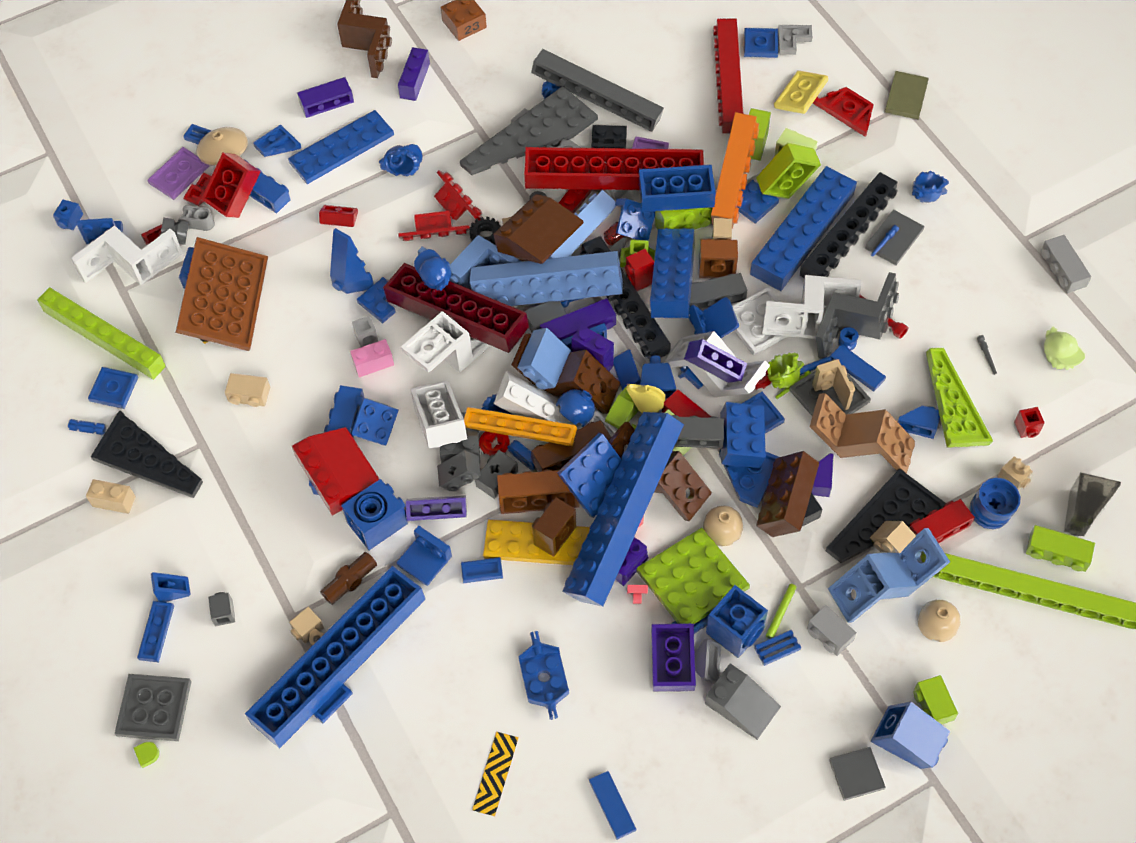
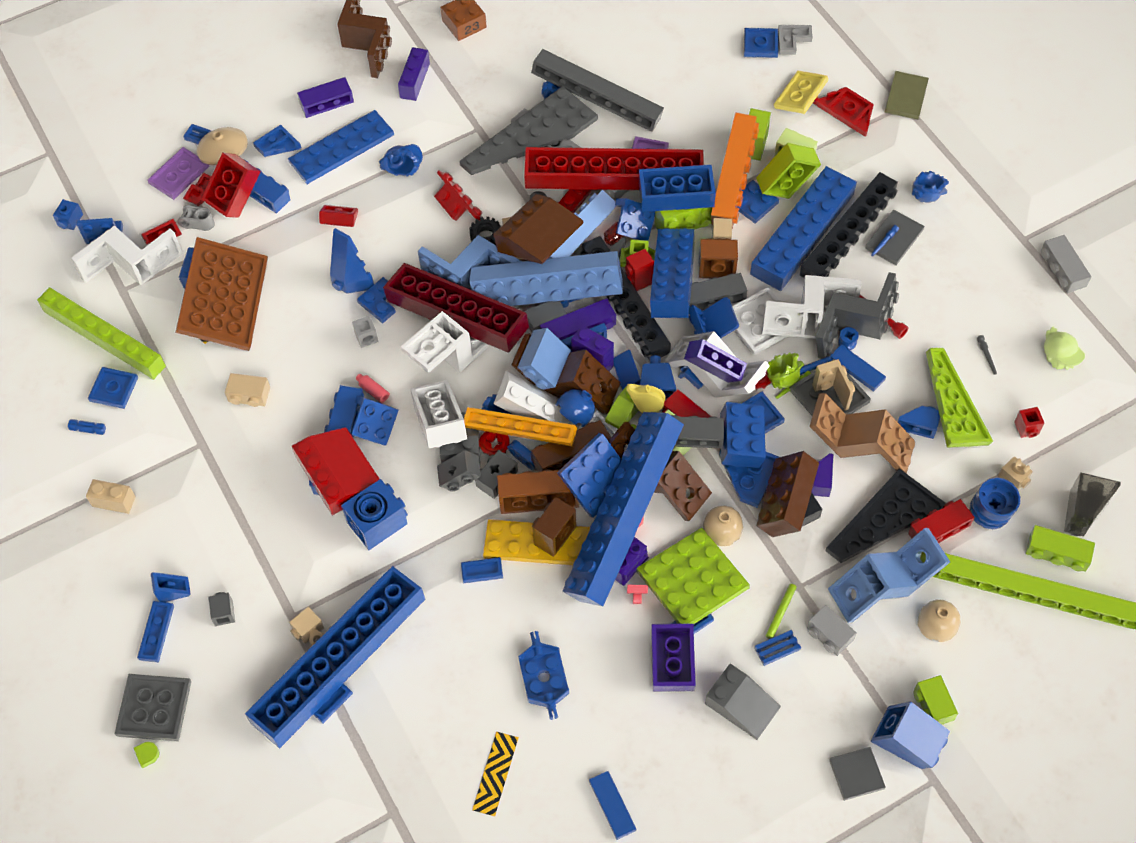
(140, 455): black wing -> none
(180, 228): dark grey wheel -> none
(348, 578): reddish brown piece -> none
(372, 358): bright pink brick -> none
(372, 388): none -> coral cylinder
(425, 556): blue bracket -> none
(432, 224): red bracket -> none
(433, 269): blue hair -> none
(436, 508): dark purple brick -> none
(609, 136): black plate -> none
(708, 660): light grey slope -> none
(729, 72): red brick -> none
(736, 621): blue brick -> none
(892, 537): tan brick -> none

